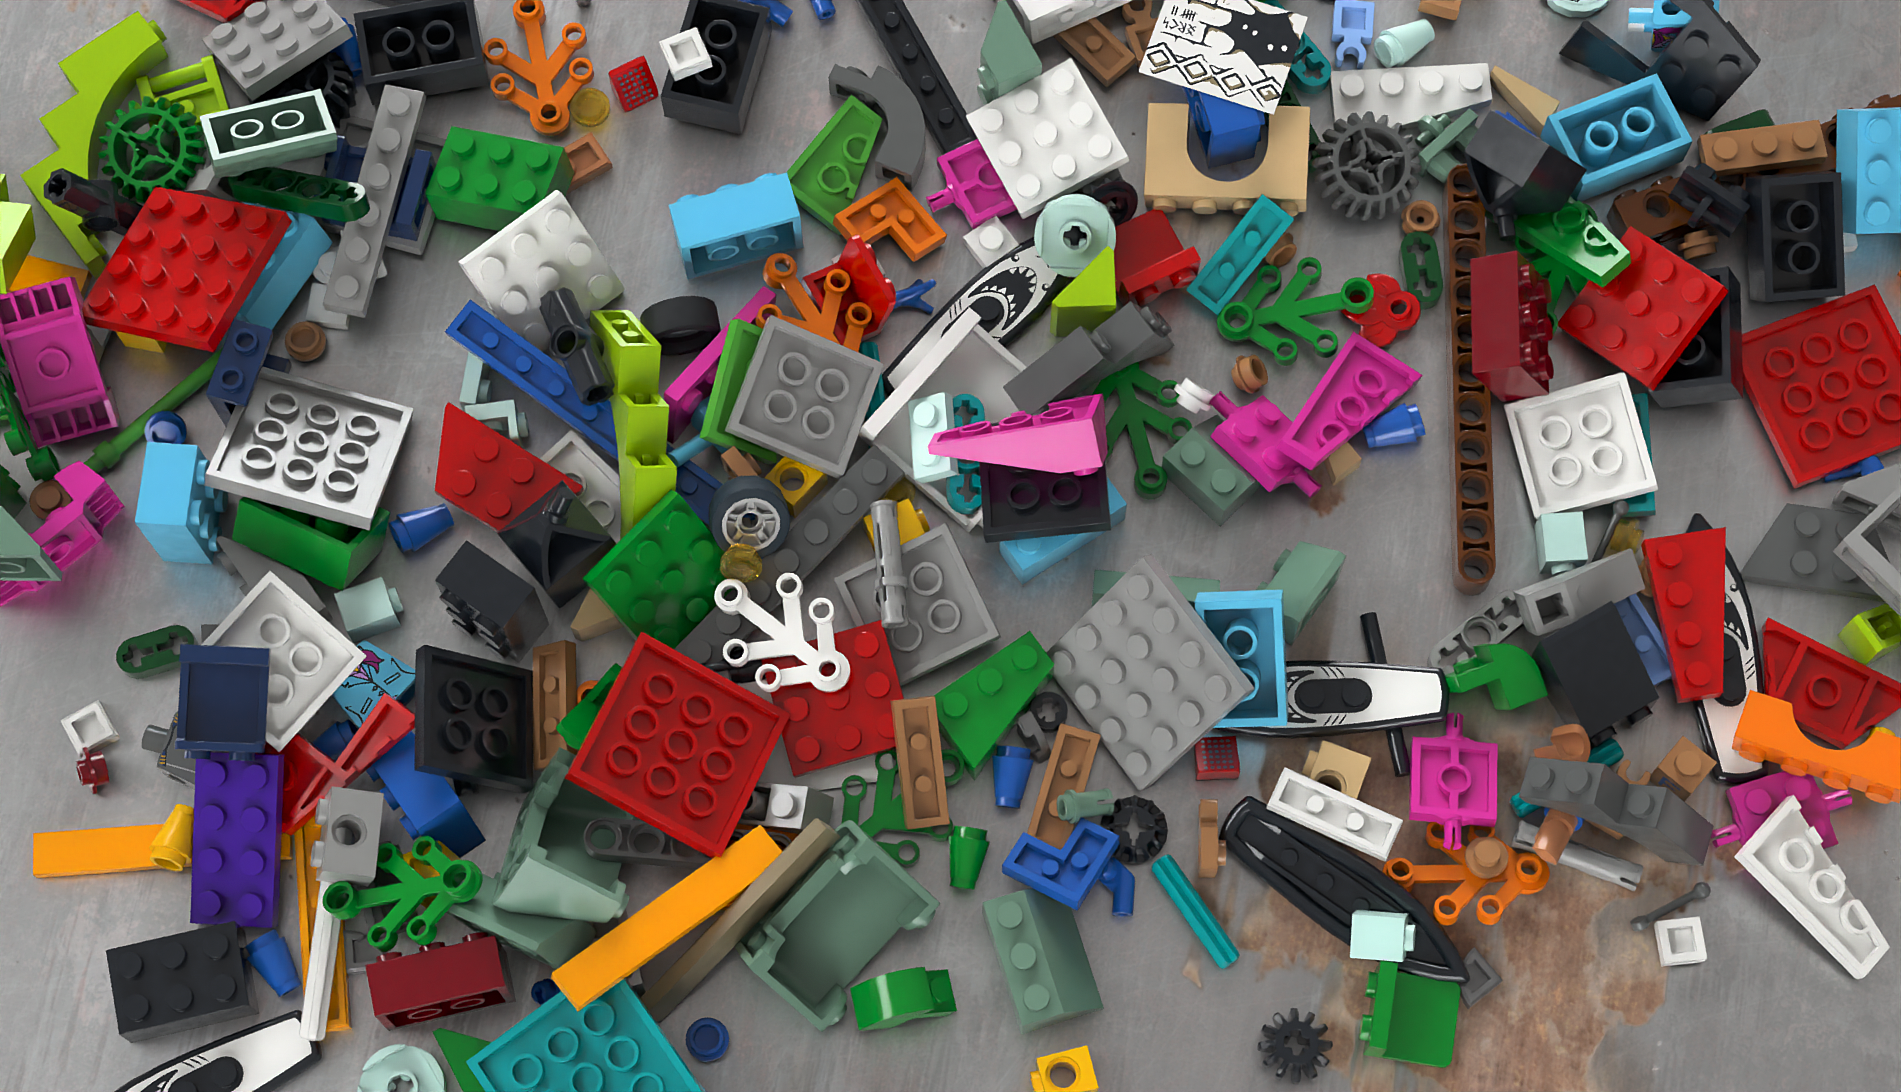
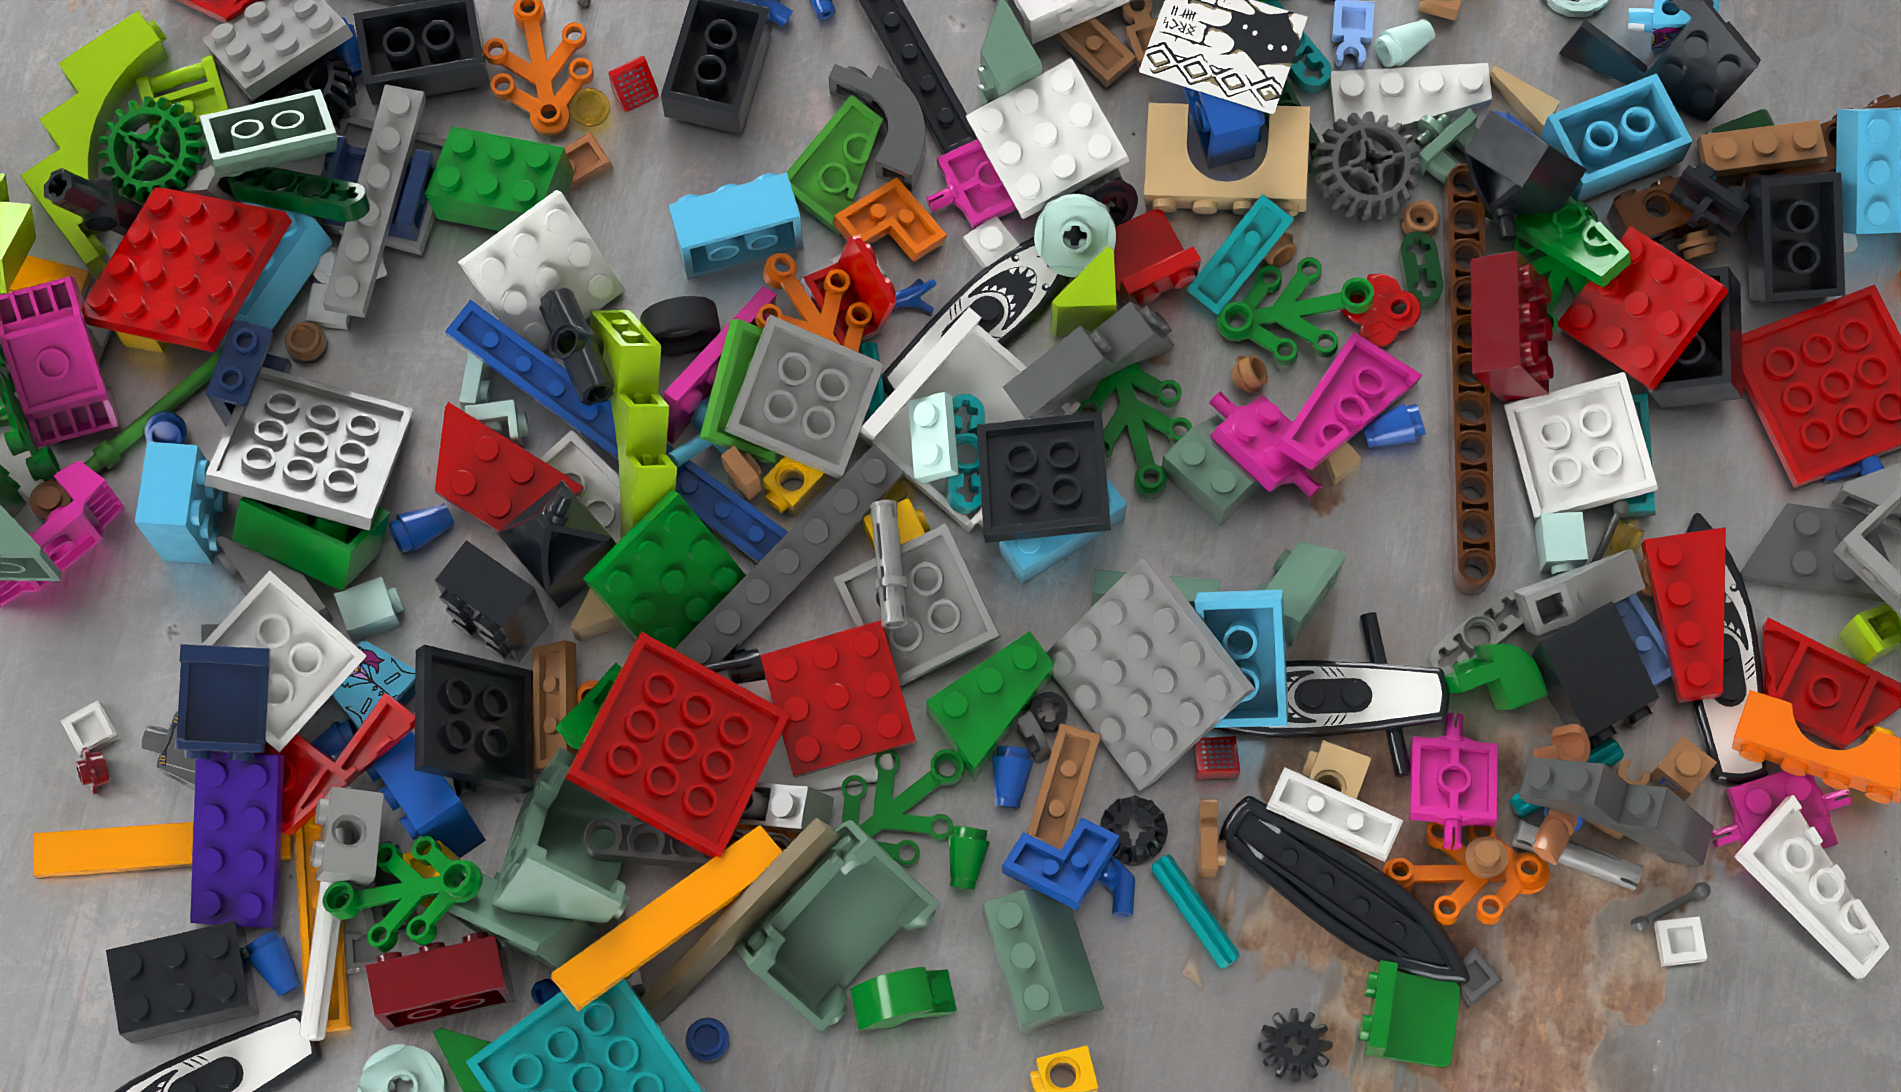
(153, 643): dark green beam -> none
(174, 842): yellow cone -> none
(685, 54): white tile -> none
(741, 563): clear yellow plate -> none
(746, 496): wheel -> none
(787, 639): white plant -> none
(920, 762): medium nougat plate -> none
(1057, 441): wedge -> none
(1083, 805): sand green pin -> none
(1193, 396): white plate -> none
(1381, 935): light aqua brick -> none

